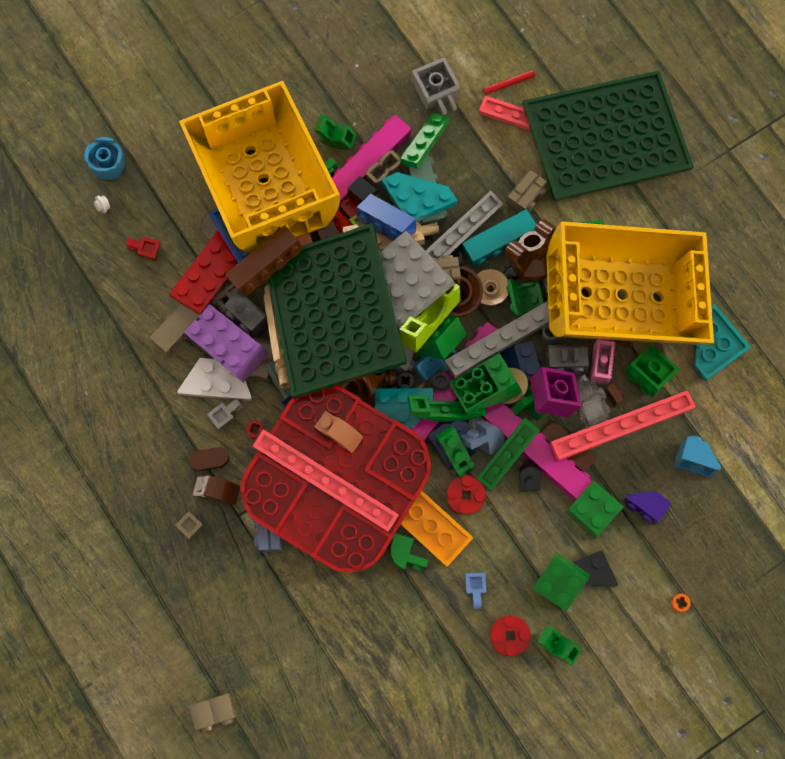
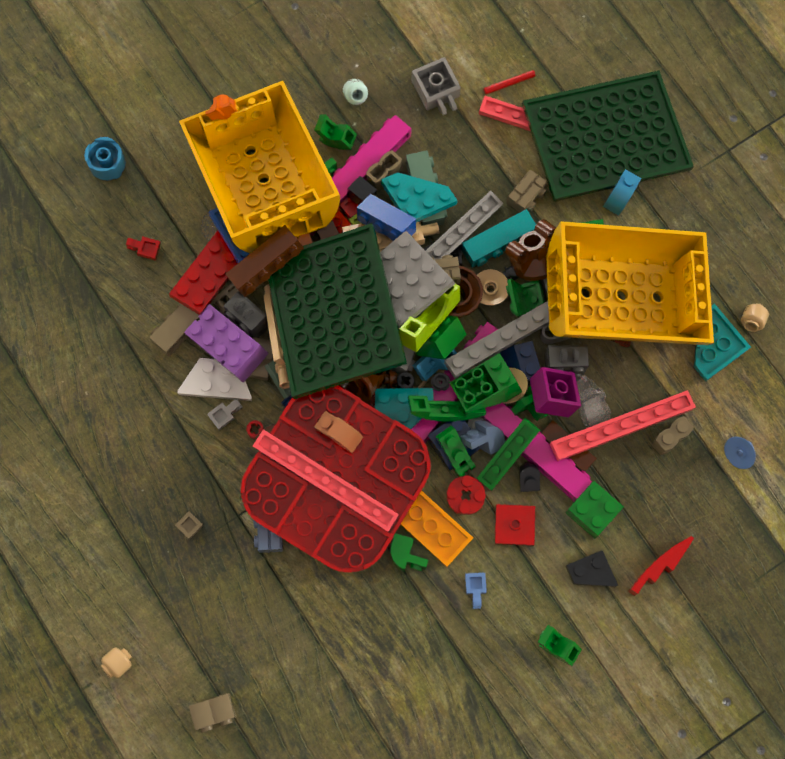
(101, 204): white plate -> none
(116, 662): none -> tan head
(209, 459): reddish brown tile -> none
(216, 489): reddish brown brick -> none
(221, 108): none -> orange piece
(355, 91): none -> light aqua head
(424, 140): green plate -> none
(515, 525): none -> red plate
(522, 635): red plate -> none
(561, 581): green brick -> none
(602, 361): bright pink brick -> none
(614, 395): reddish brown plate -> none
(622, 192): none -> dark azure brick
(648, 504): dark purple slope -> none
(651, 370): green plate -> none
(666, 562): none -> red slope
(674, 434): none -> dark tan brick
(686, 600): orange bush -> none
(697, 457): dark azure slope -> none
(740, 452): none -> medium blue piece
(754, 317): none -> tan head

